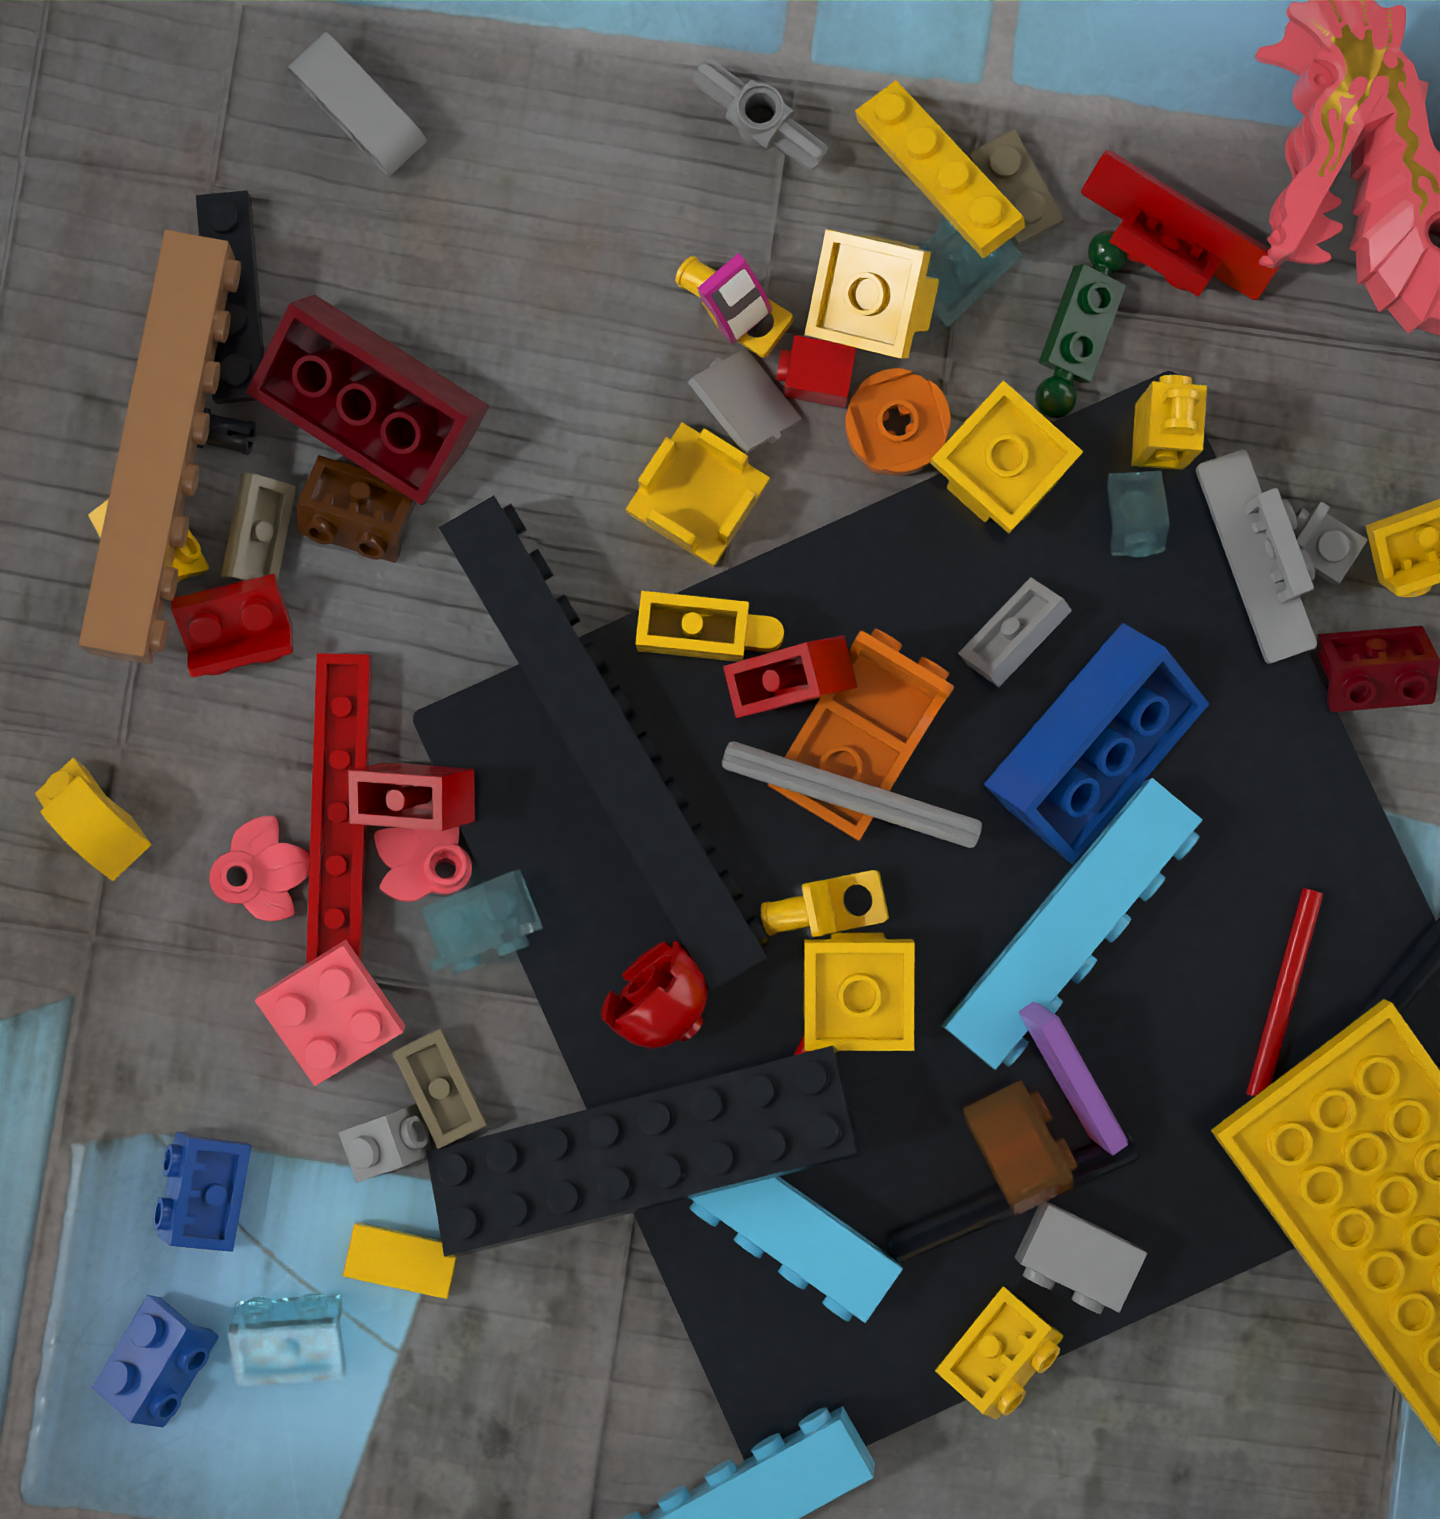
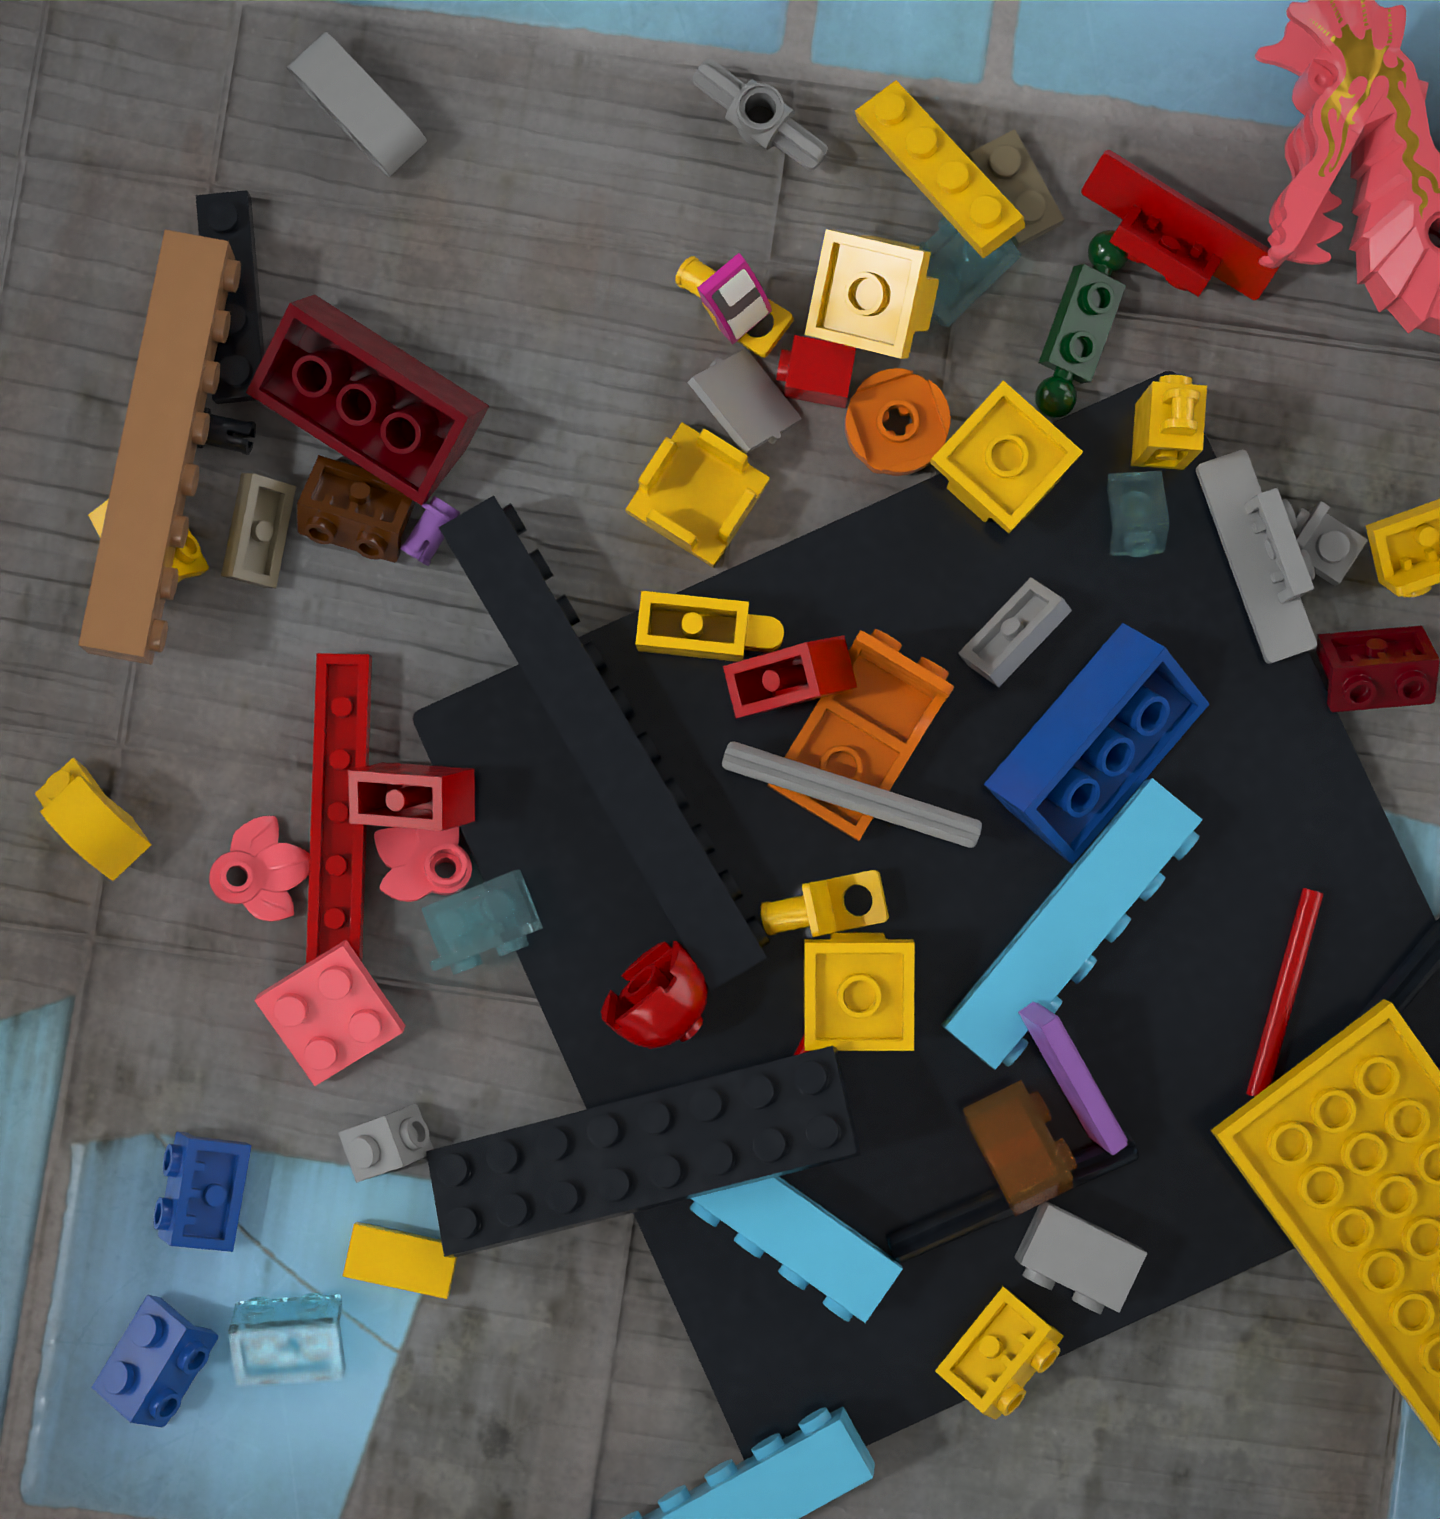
(234, 625): red bracket -> none
(426, 535): none -> medium lavender pin
(440, 1088): dark tan plate -> none

